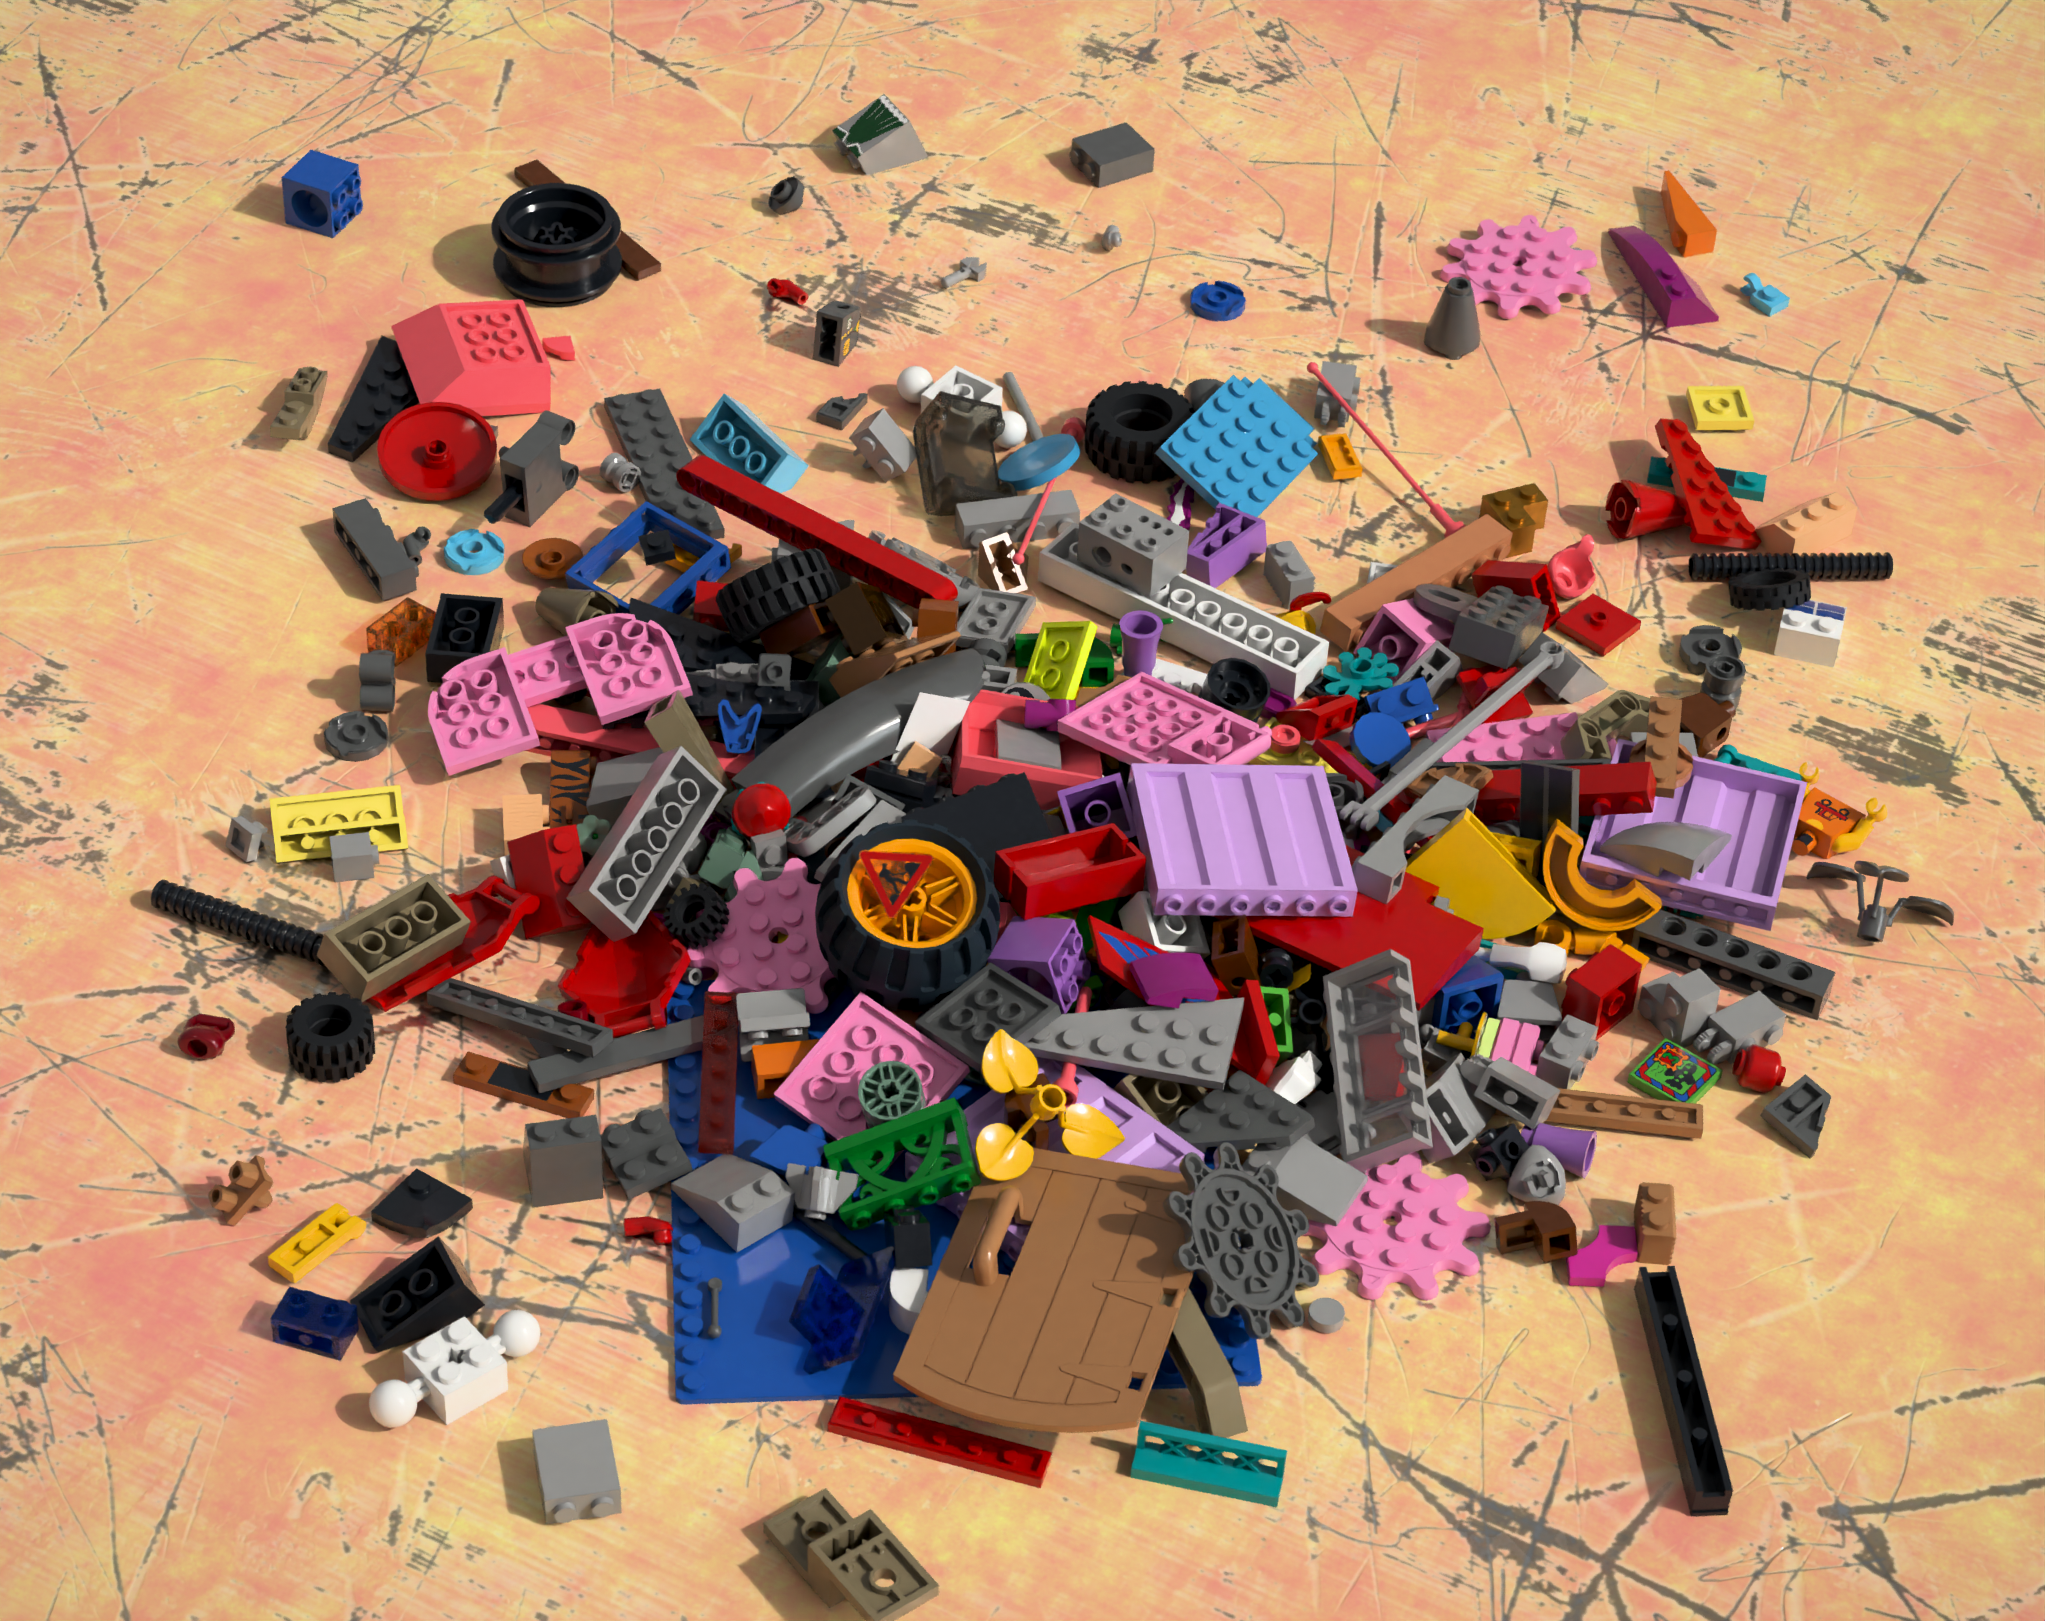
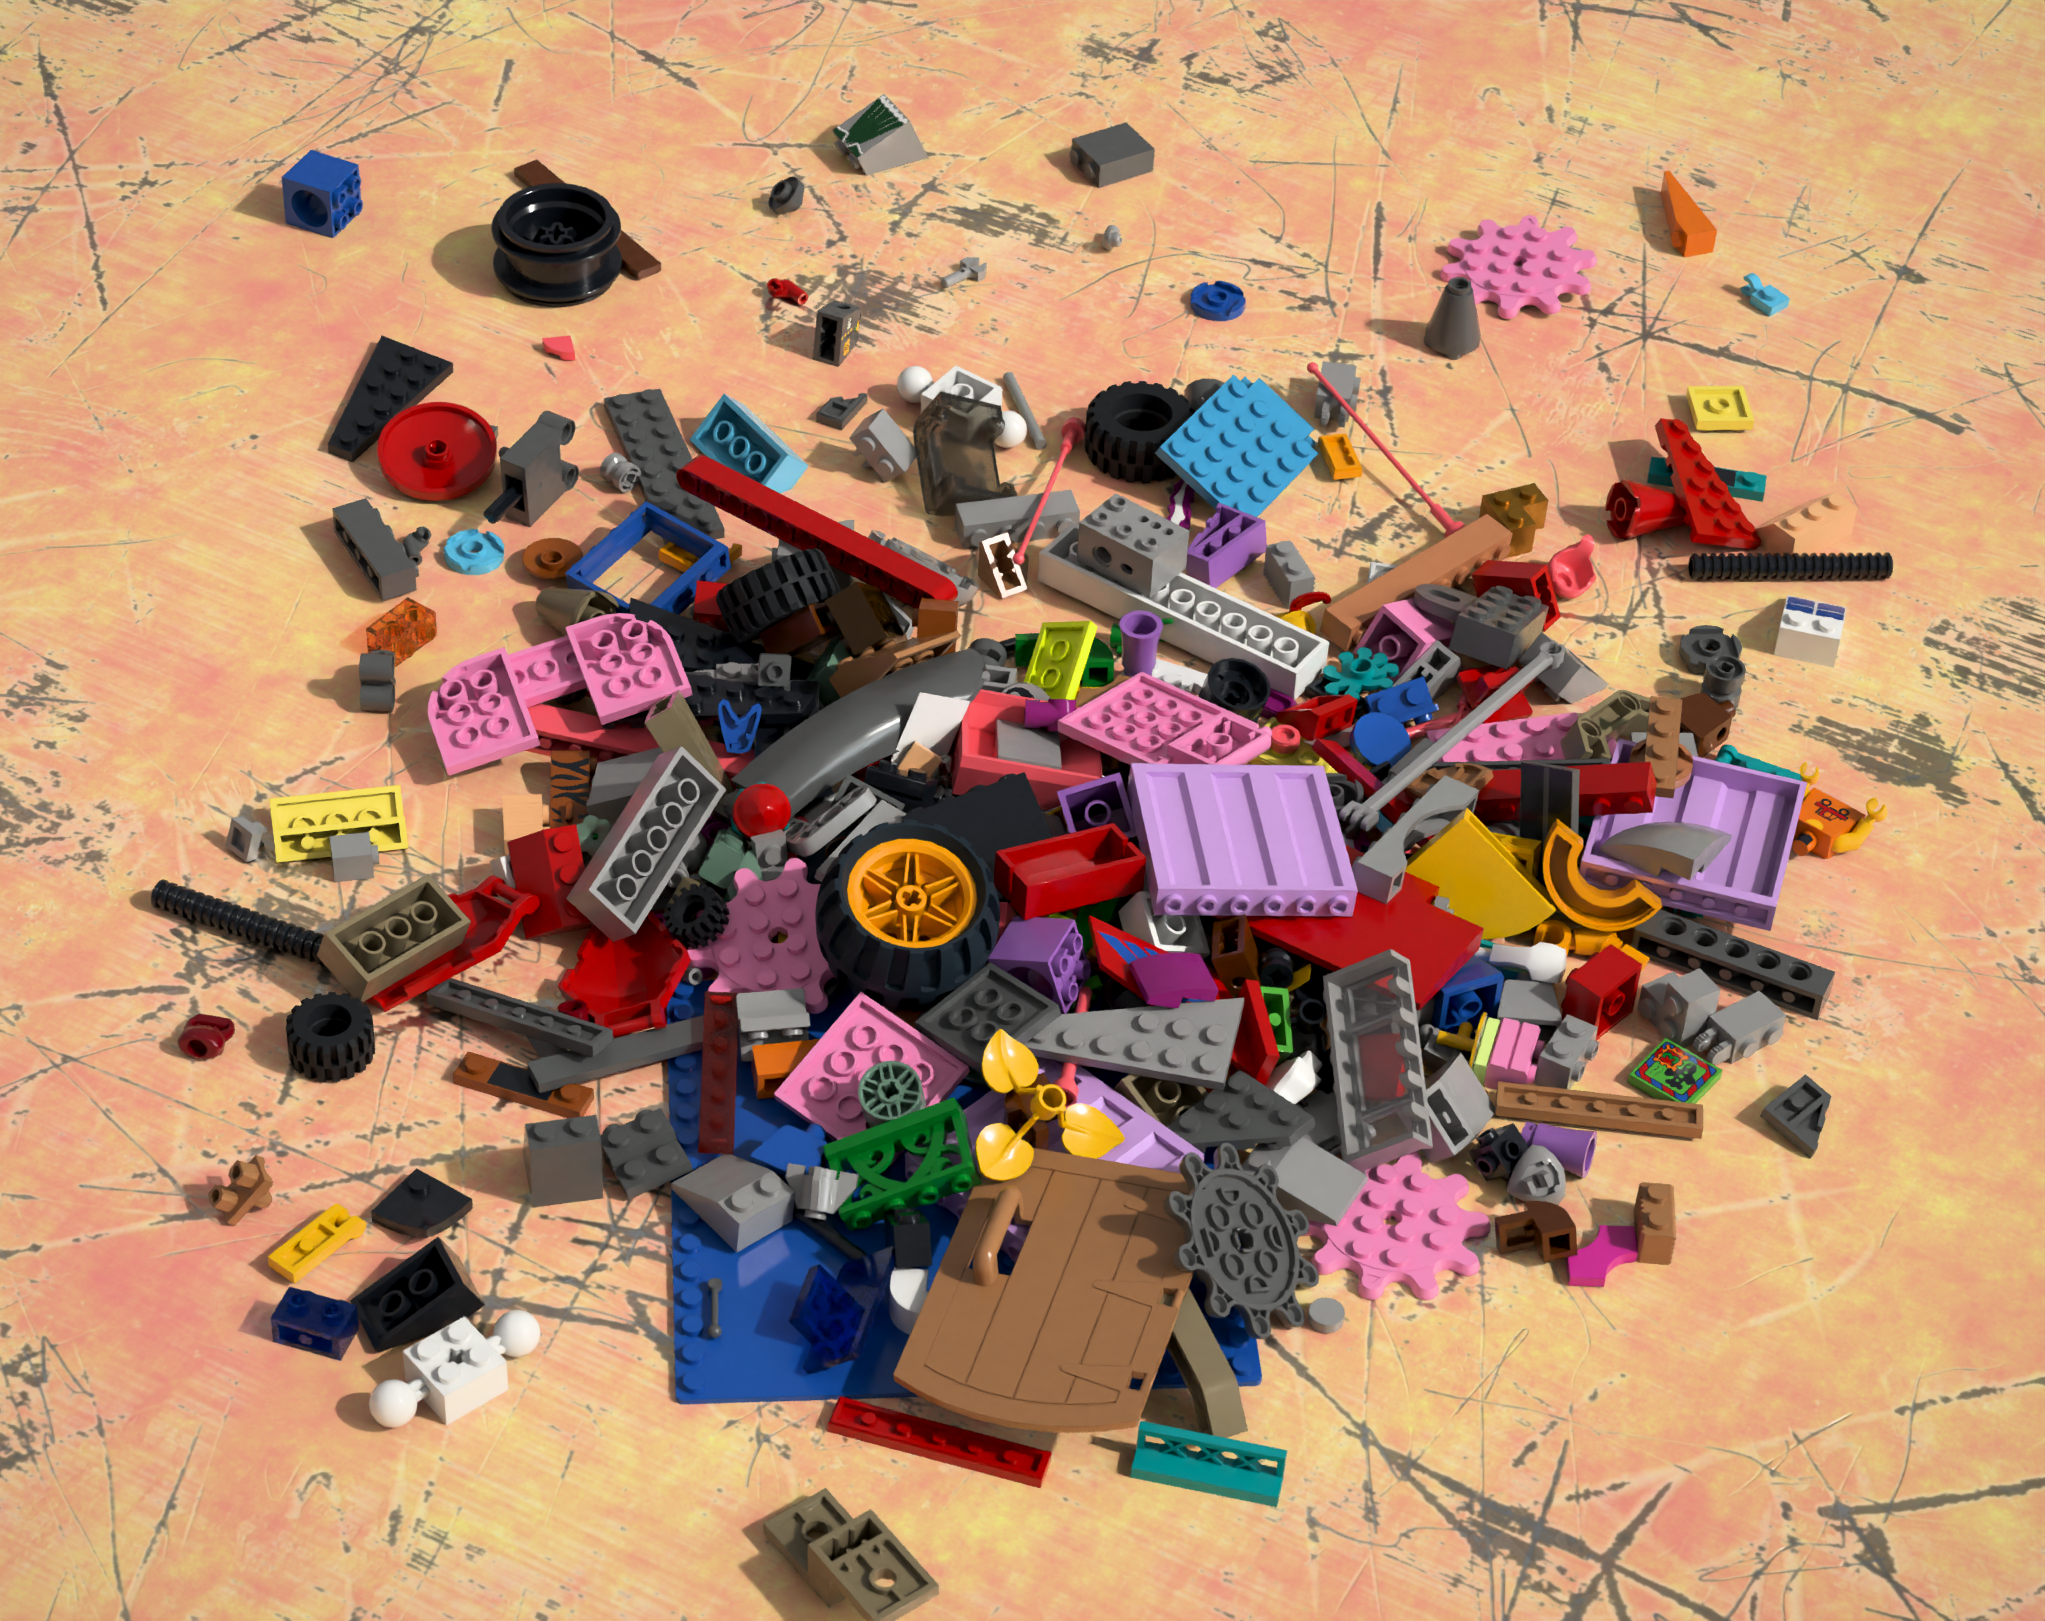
(301, 404): dark tan slope -> none
(356, 736): dark grey tile -> none
(462, 630): black brick -> none
(477, 357): coral piece -> none
(576, 1471): light grey brick -> none
(649, 1225): red arm -> none
(657, 547): black plate -> none
(895, 876): piece -> none
(995, 617): light grey tile -> none
(1039, 461): dark azure piece -> none
(1510, 1089): light grey hinge -> none
(1598, 624): red plate -> none
(1667, 286): magenta wedge -> none
(1683, 1393): black tile -> none
(1758, 1068): red head -> none
(1769, 589): black tyre -> none
(1874, 918): dark grey plant -> none

